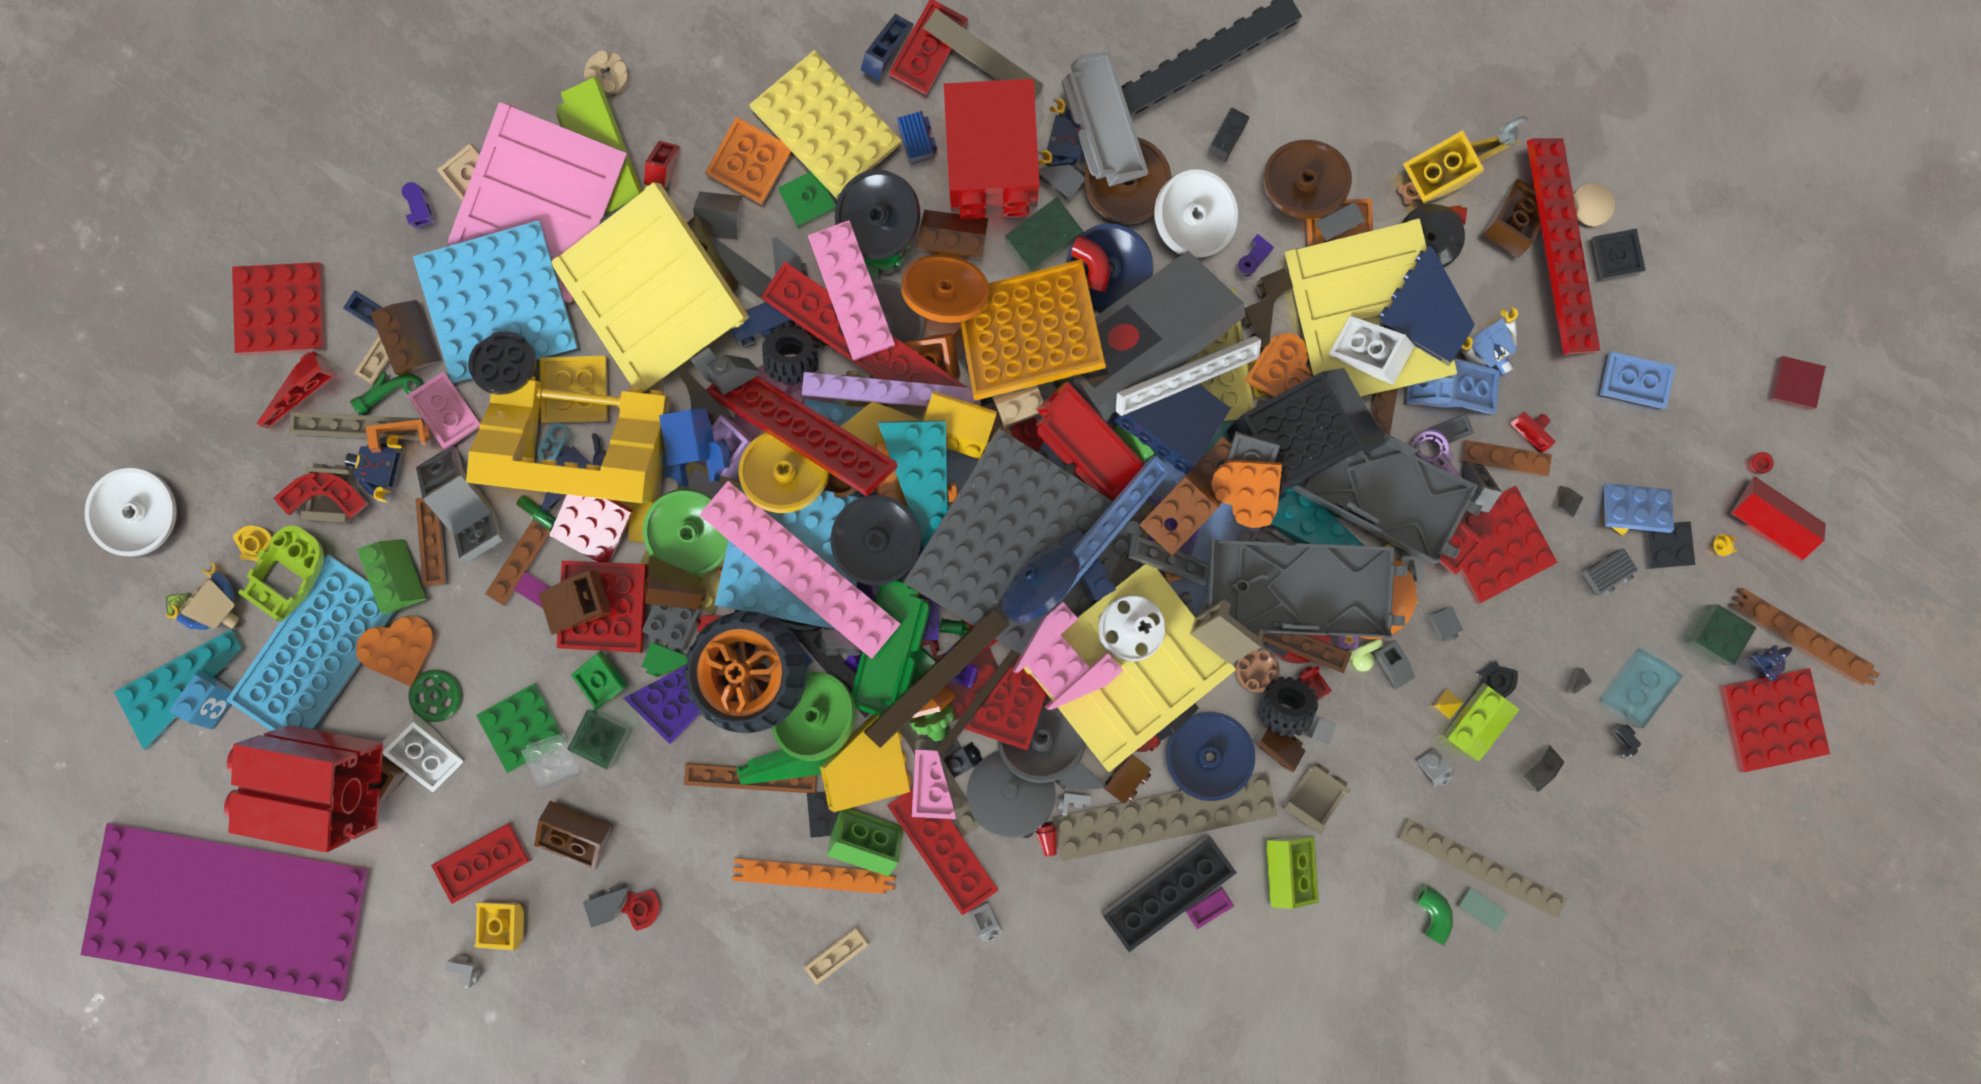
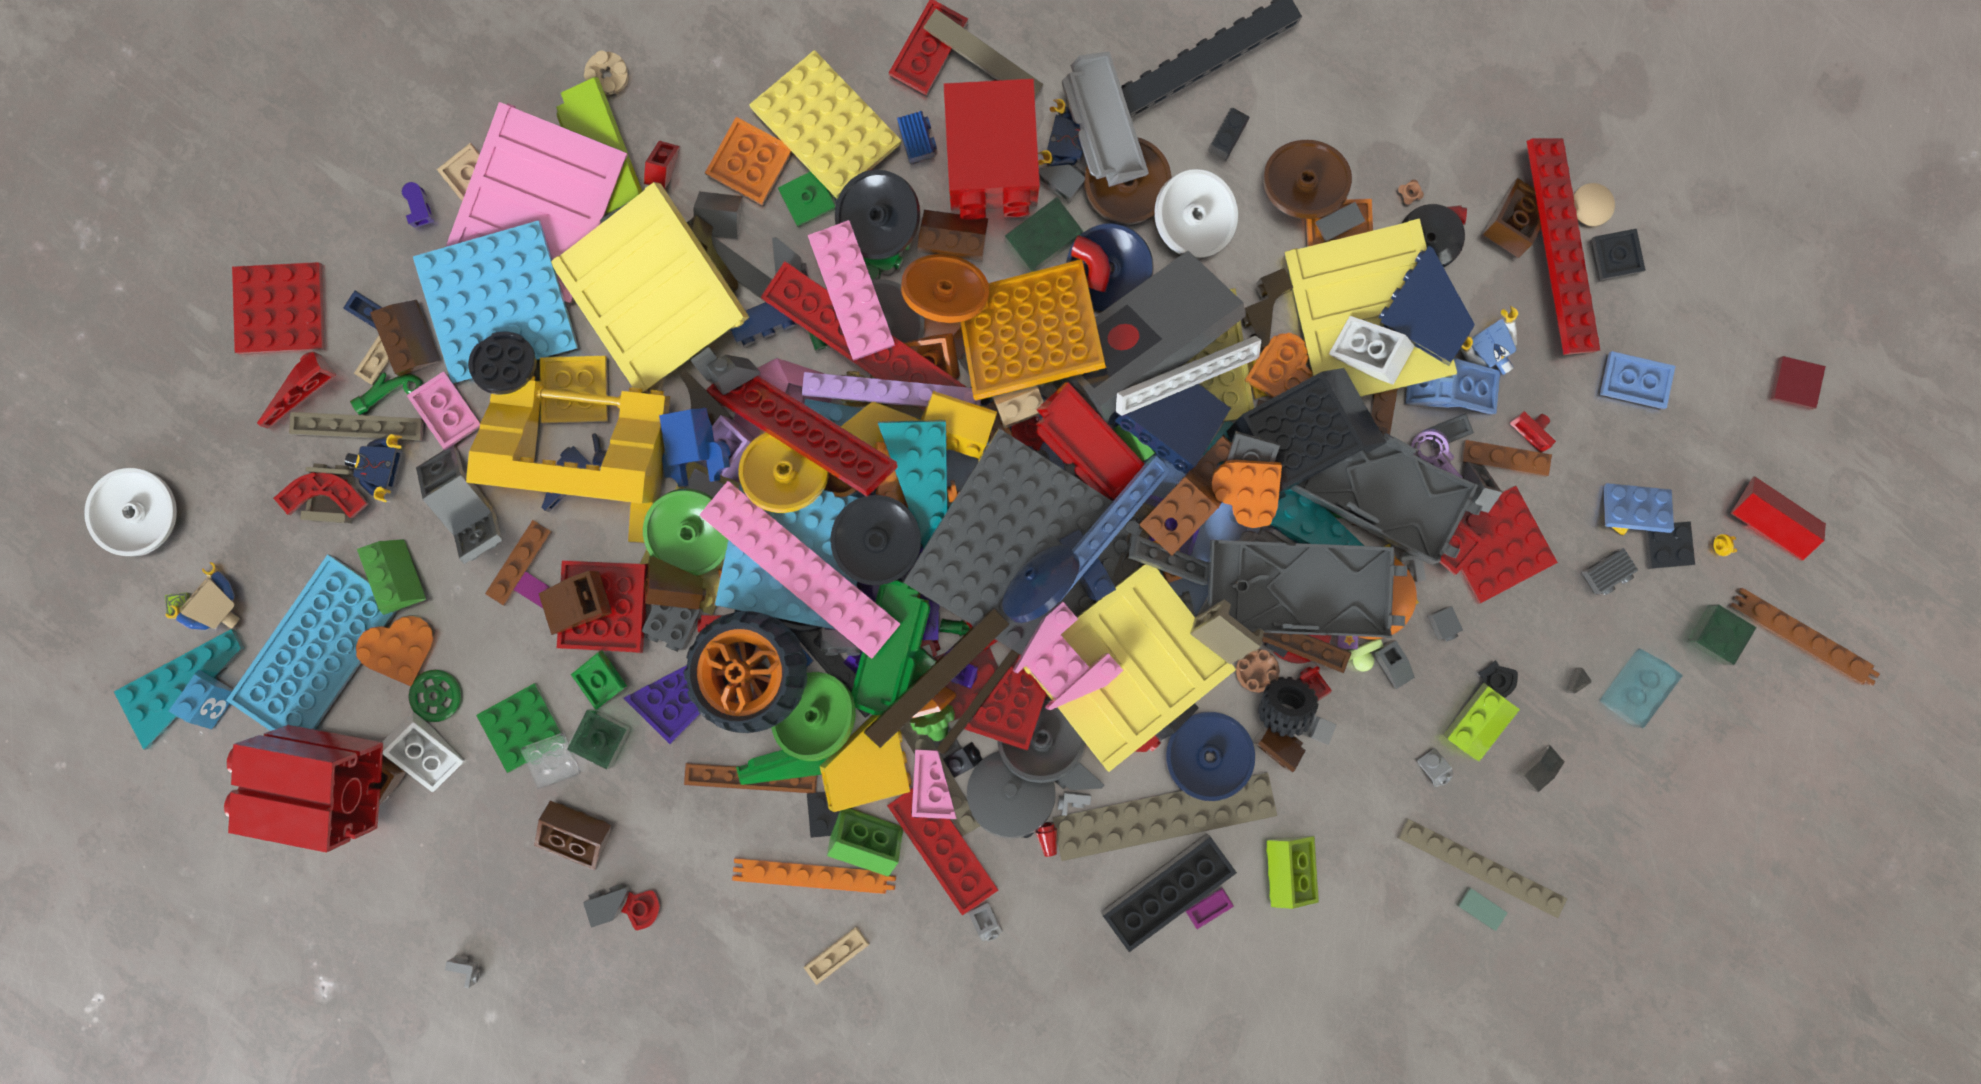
(225, 911): magenta plate -> none
(251, 541): yellow animal -> none
(297, 552): lime slope -> none
(374, 432): orange panel -> none
(430, 545): dark orange plate -> none
(481, 863): red tile -> none
(499, 925): yellow slope -> none
(536, 511): green axle -> none
(550, 436): medium azure beam -> none
(592, 525): plate -> none
(662, 660): green slope -> none
(789, 341): black tyre -> none
(886, 46): dark blue slope -> none
(1126, 778): reddish brown slope -> none
(1131, 628): white piece -> none
(1248, 264): dark purple leg -> none
(1316, 797): dark tan panel -> none
(1440, 913): green cylinder -> none
(1448, 703): yellow slope -> none
(1455, 161): yellow slope -> none
(1569, 500): clear smoke slope -> none
(1626, 736): black bracket -> none
(1761, 463): red tile -> none
(1771, 661): dark blue animal -> none
(1775, 720): red plate -> none

